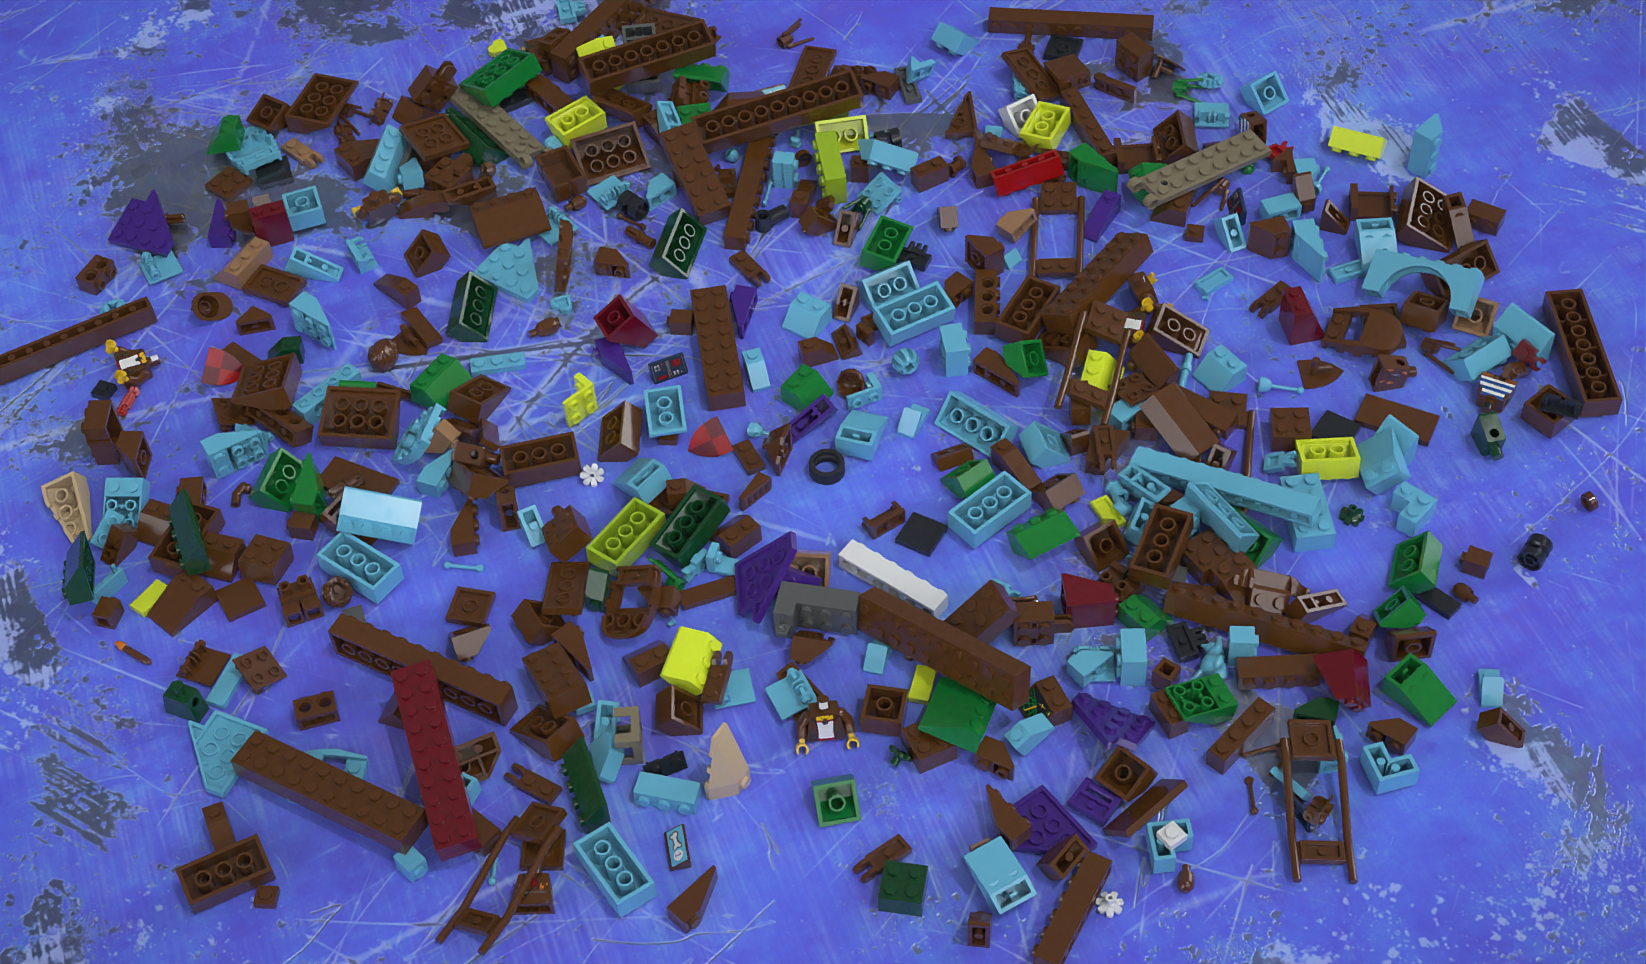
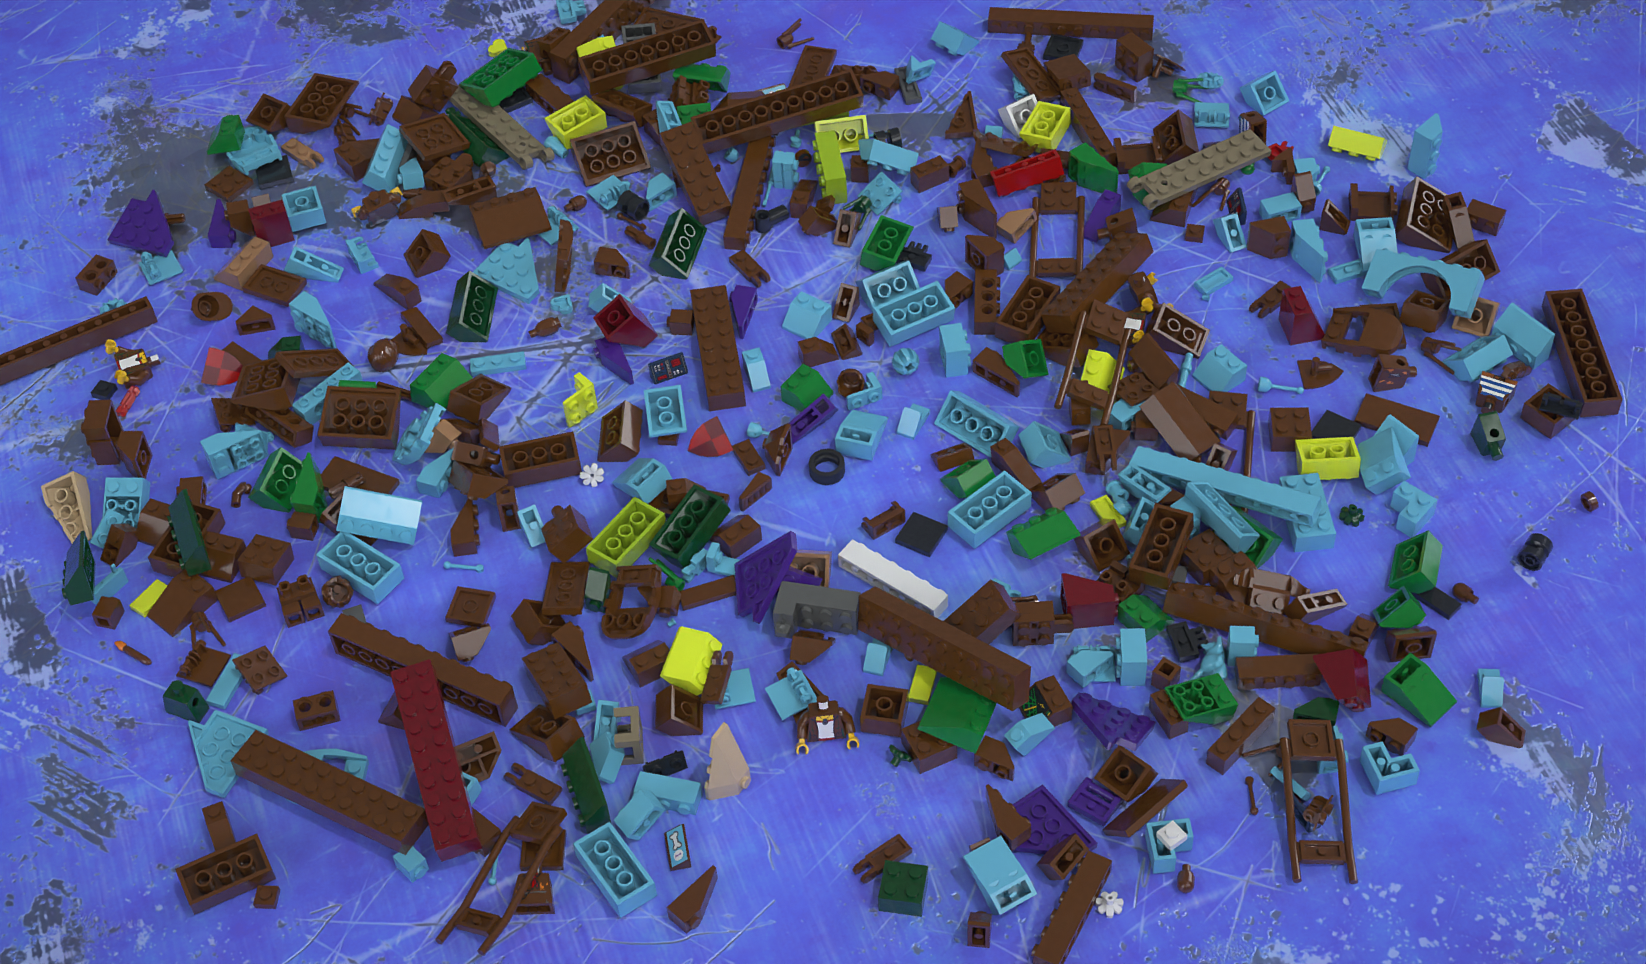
(201, 623): none -> reddish brown plant
(311, 362): none -> reddish brown tile
(561, 173): reddish brown piece -> none
(602, 296): none -> medium azure slope
(639, 814): none -> medium azure brick
(728, 181): reddish brown slope -> none
(836, 800): slope -> none
(976, 207): none -> reddish brown slope
(1119, 222): none -> reddish brown torso
(1278, 461): medium azure plate -> none
(1476, 561): reddish brown brick -> none
(1527, 353): dark red plate -> none

